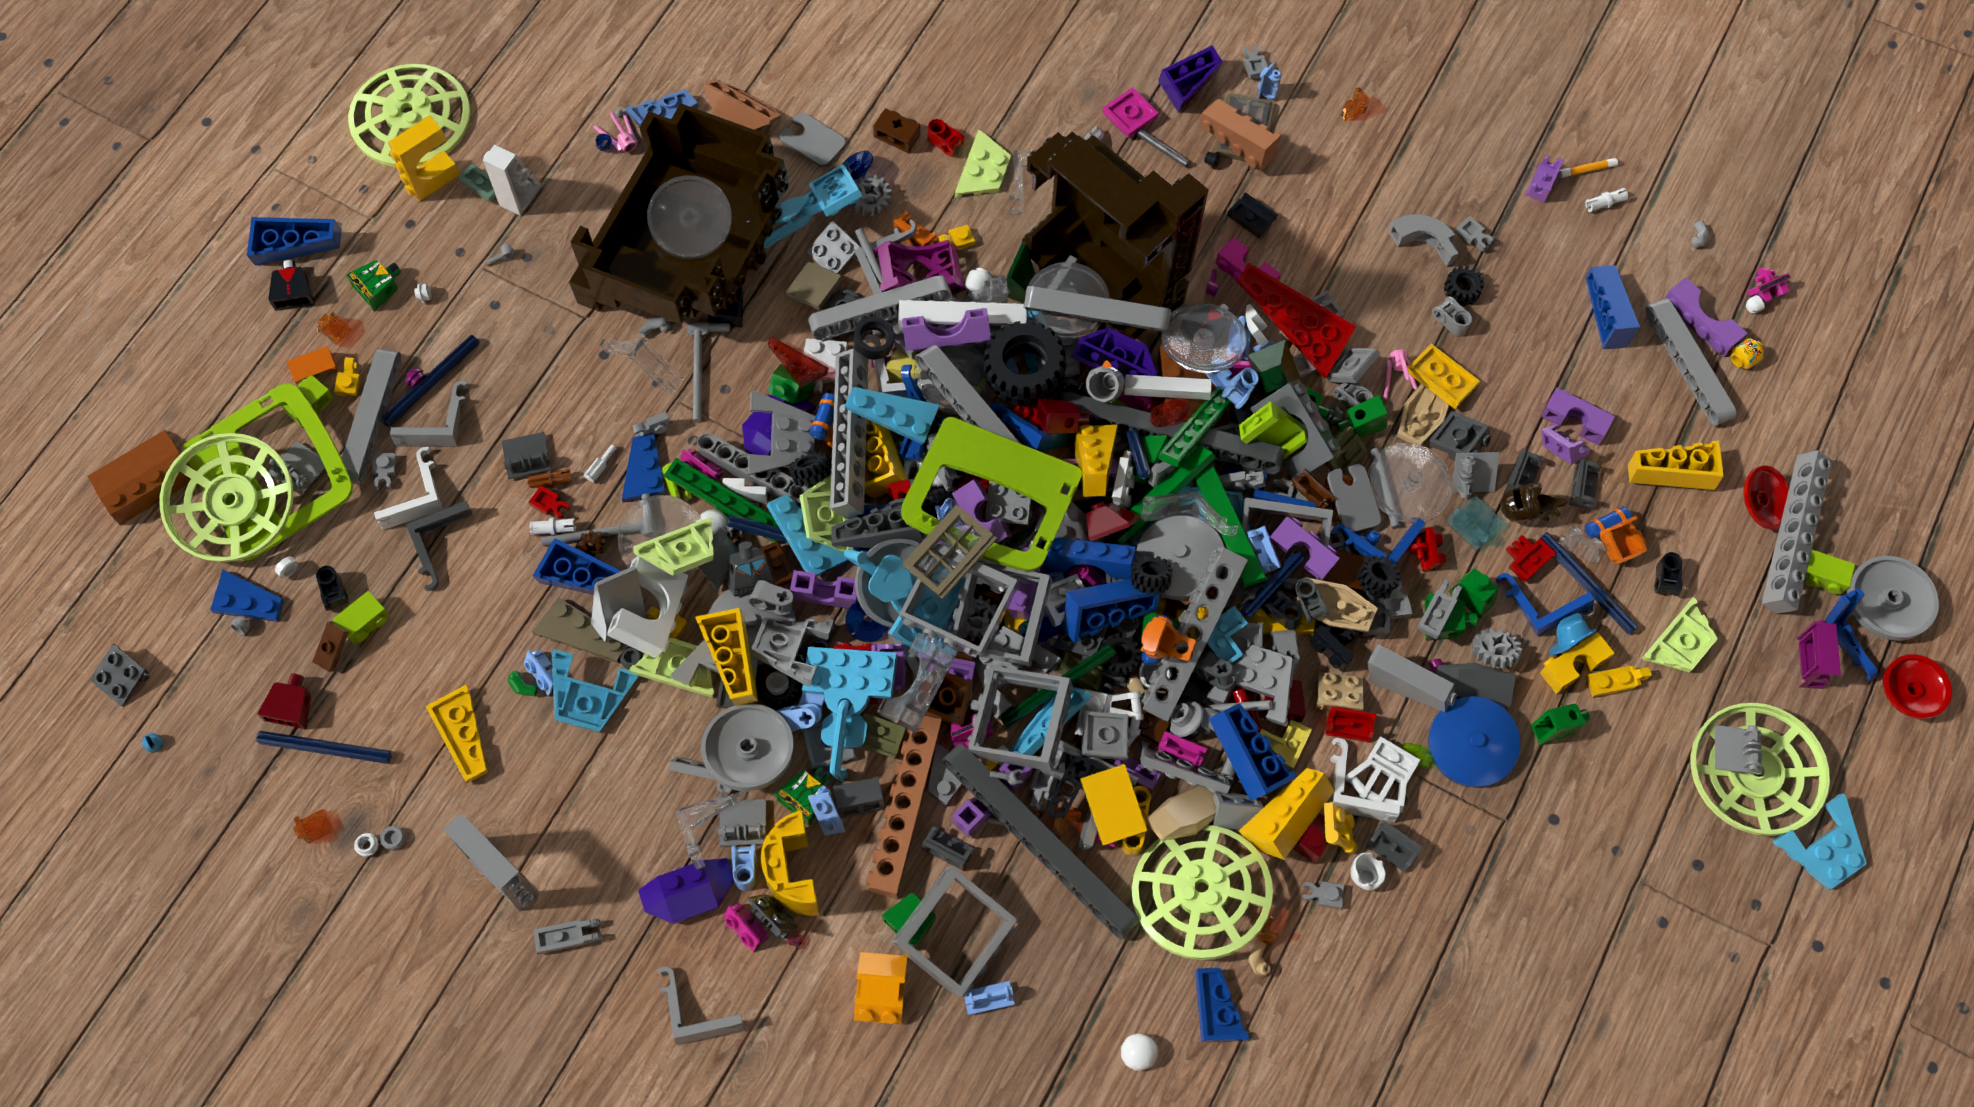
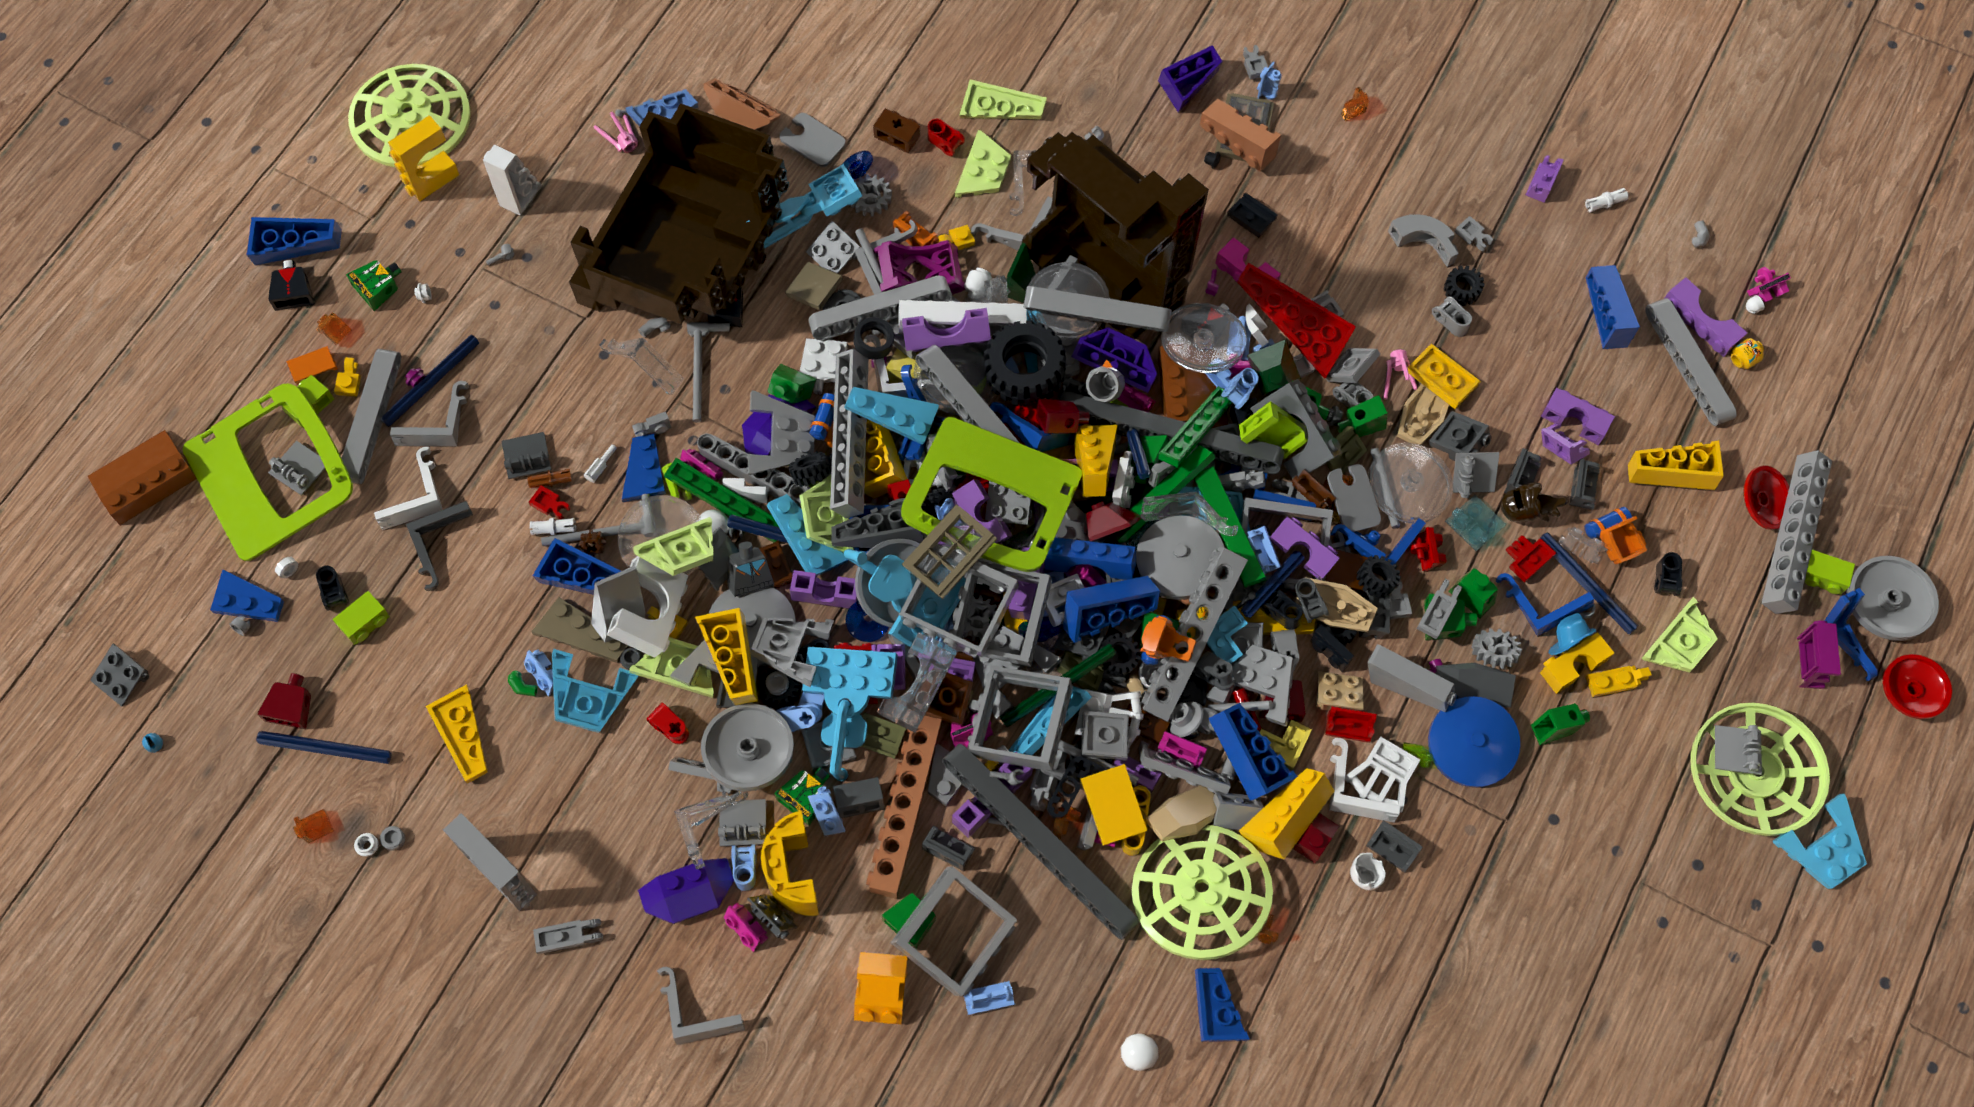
(218, 490): yellowish green dish -> none
(330, 646): reddish brown plate -> none
(383, 467): light grey plate -> none
(478, 182): sand green plate -> none
(600, 139): clear blue hinge -> none
(666, 722): none -> red piece
(689, 217): clear dish -> none
(770, 597): light grey piece -> none
(795, 941): clear pink piece -> none
(799, 365): clear red wing -> none
(997, 102): none -> yellowish green wing
(1009, 238): none -> light grey hinge
(1130, 112): dark pink plate -> none
(1151, 574): black tyre -> none
(1163, 148): flat silver bar -> none
(1168, 387): white slope -> none
(1169, 412): clear red beam -> none
(1256, 961): tan arm -> none
(1328, 894): light grey plate -> none
(1337, 824): yellow plate -> none
(1588, 167): light orange bar -> none

